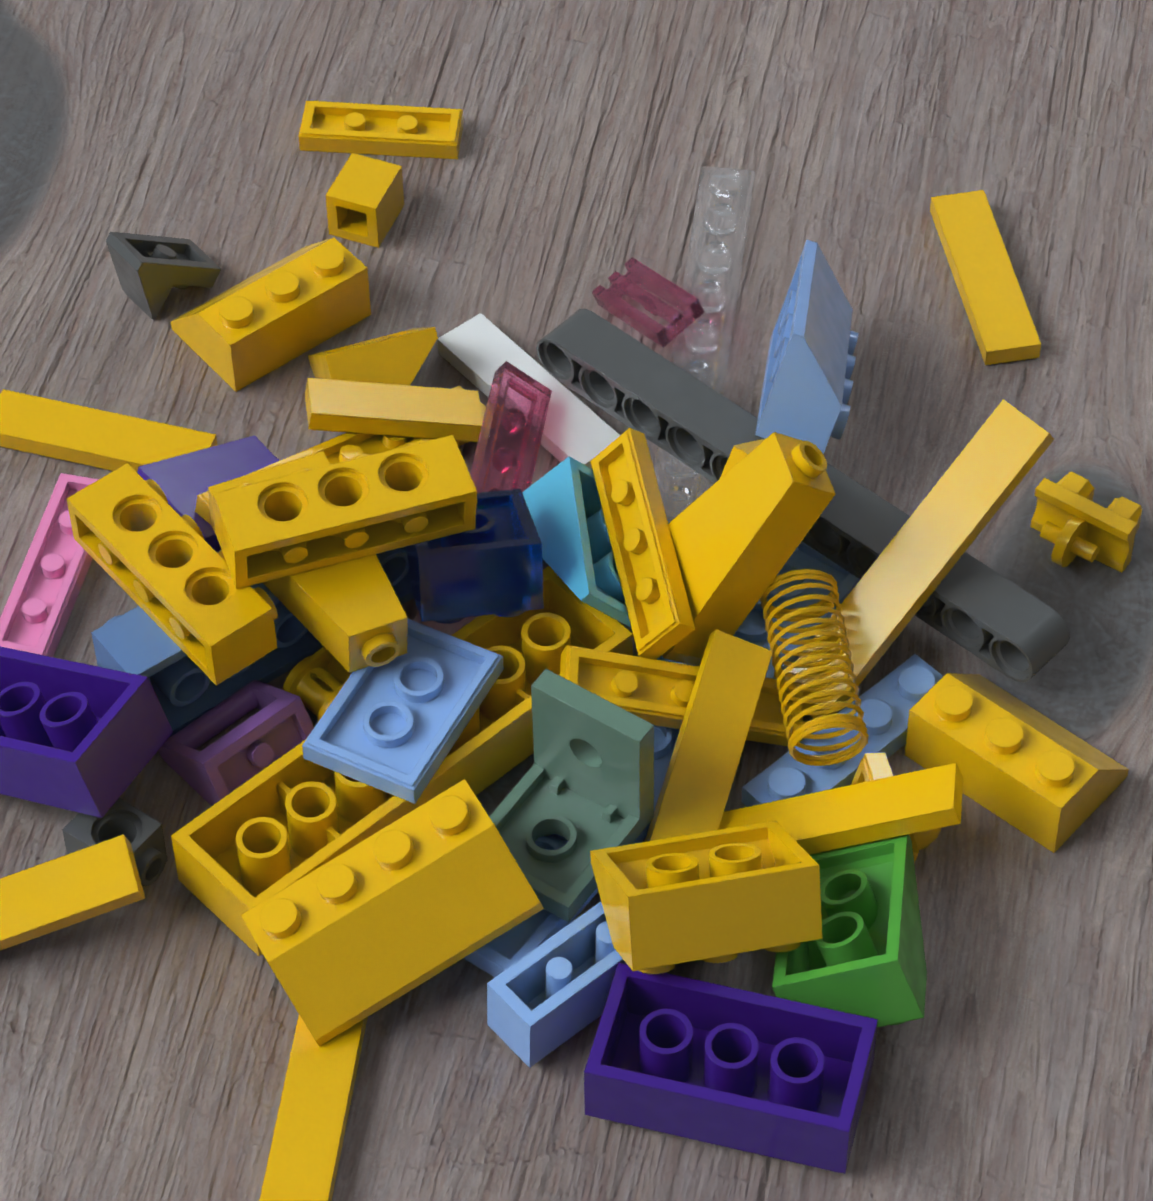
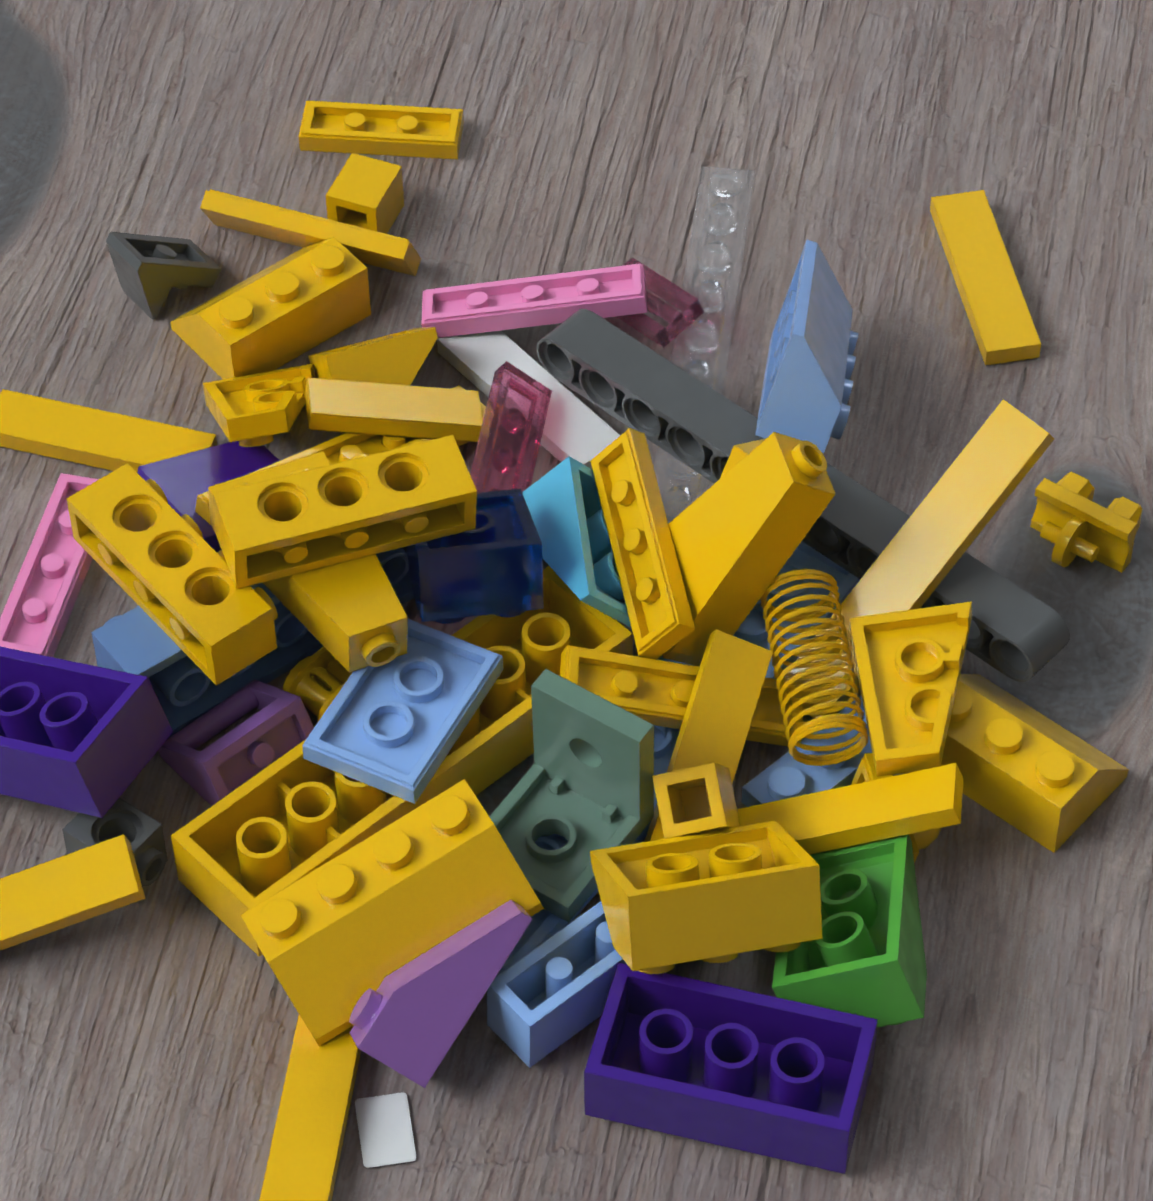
(258, 404): none -> yellow wing
(306, 229): none -> yellow tile
(385, 1130): none -> white sticker
(431, 998): none -> medium lavender slope
(534, 300): none -> bright pink tile
(695, 800): none -> yellow brick
(909, 681): none -> yellow wing

